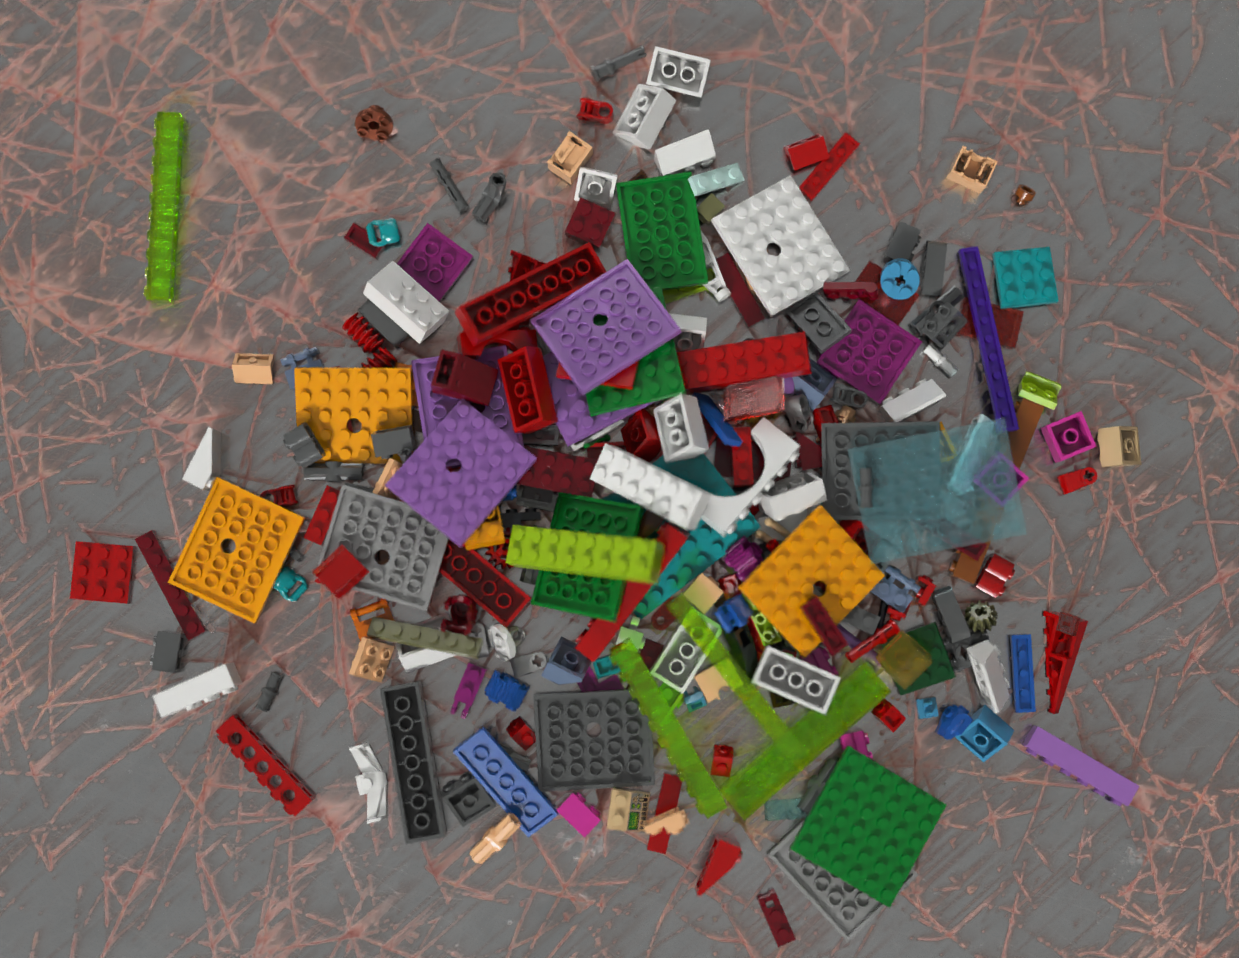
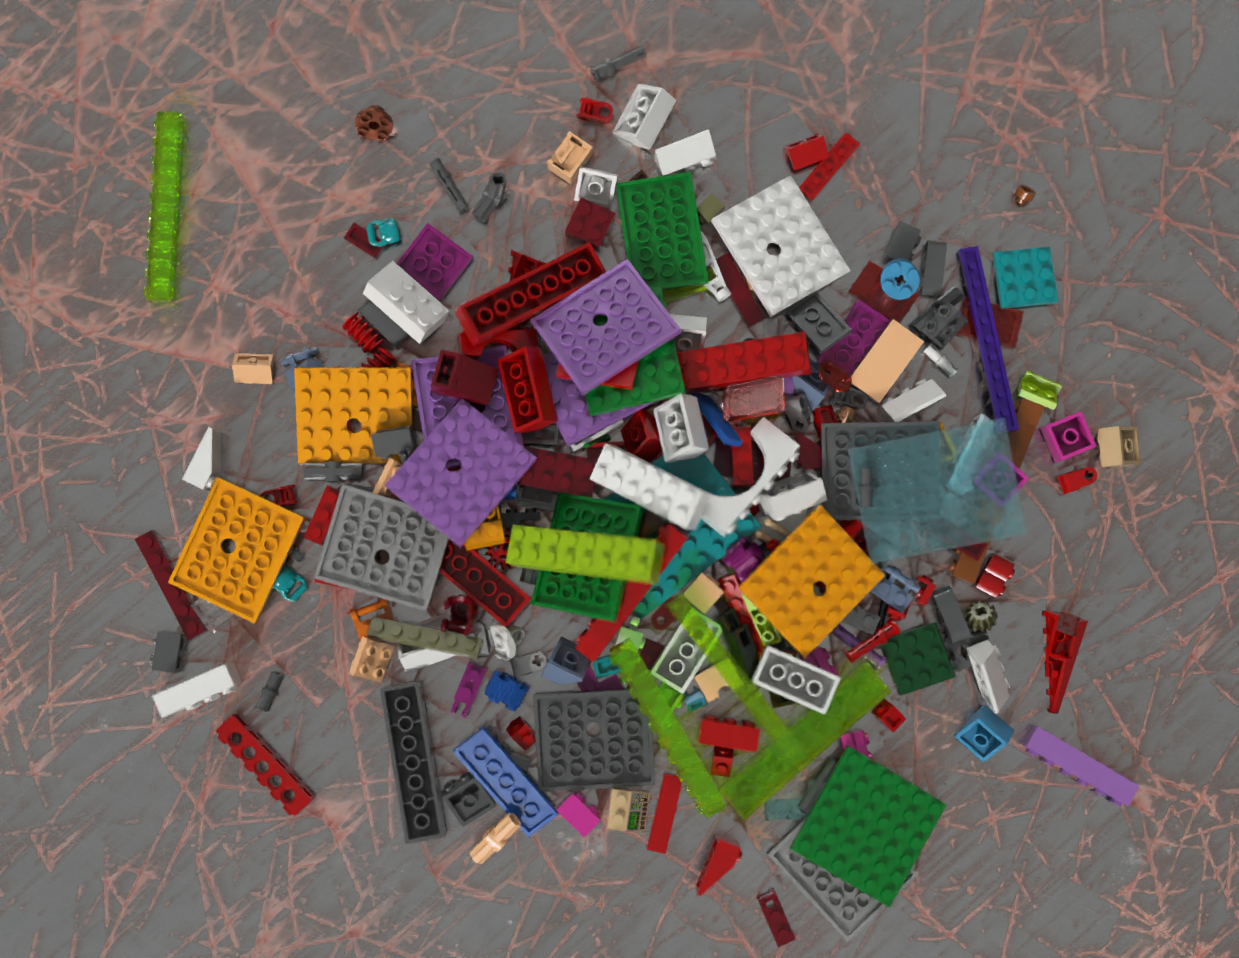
(102, 572): red plate -> none
(304, 445): dark grey brick -> none
(340, 572): red slope -> none
(371, 782): white plate -> none
(672, 820): light nougat plate -> none
(678, 72): white slope -> none
(716, 179): light aqua plate -> none
(728, 733): none -> red brick
(733, 613): blue brick -> none
(823, 625): dark red plate -> none
(835, 377): none -> clear red plate
(851, 290): dark red plate -> none
(886, 361): none -> light nougat tile
(904, 659): clear yellow slope -> none
(926, 707): dark azure tile -> none
(953, 722): blue hand -> none
(971, 170): light nougat piece -> none
(1022, 673): blue plate -> none

